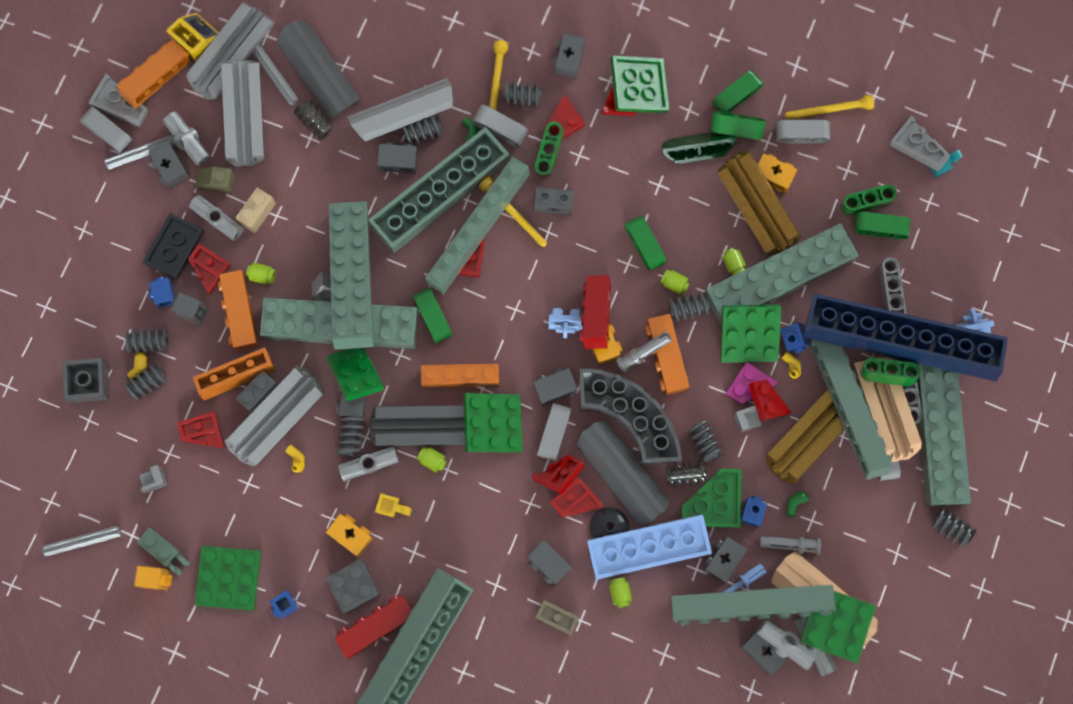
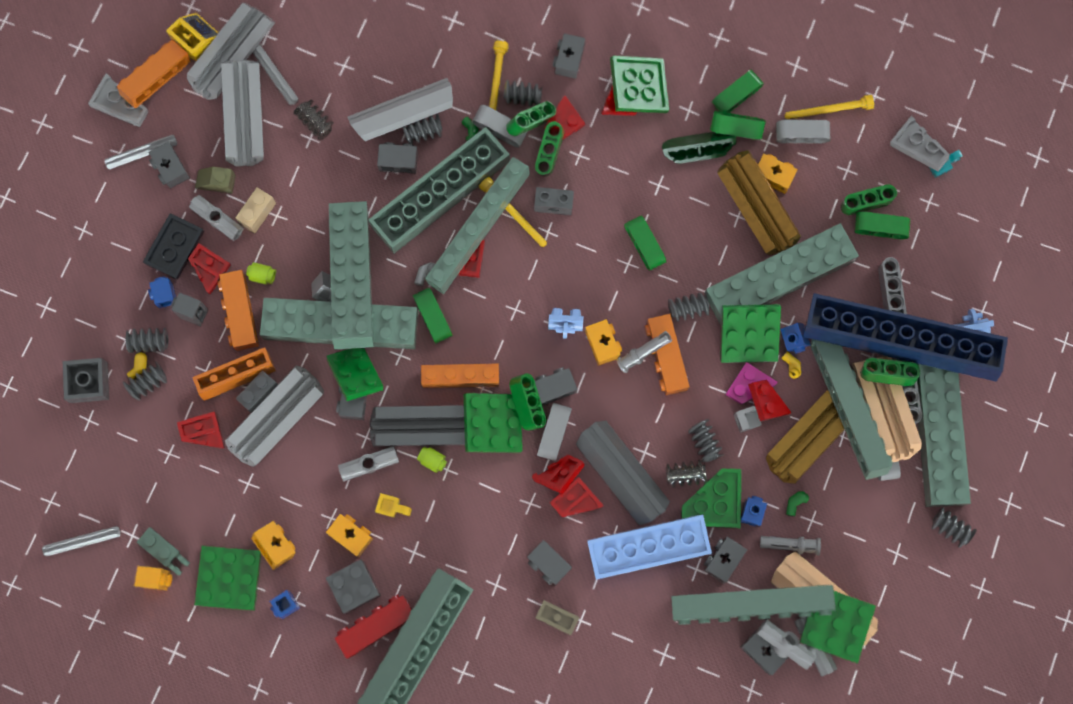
(105, 129): light grey beam -> none
(153, 479): light grey panel -> none
(186, 138): light grey piece -> none
(274, 555): none -> light orange brick
(298, 459): yellow arm -> none
(316, 68): dark grey piece -> none
(349, 437): dark grey piece -> none
(422, 272): none -> light grey arm
(527, 402): none -> green beam
(530, 118): none -> green beam
(596, 312): red brick -> none
(606, 516): black dish -> none
(620, 592): lime brick -> none
(634, 411): dark grey brick -> none
(675, 282): lime brick -> none
(734, 261): lime brick -> none
(748, 578): light blue piece -> none

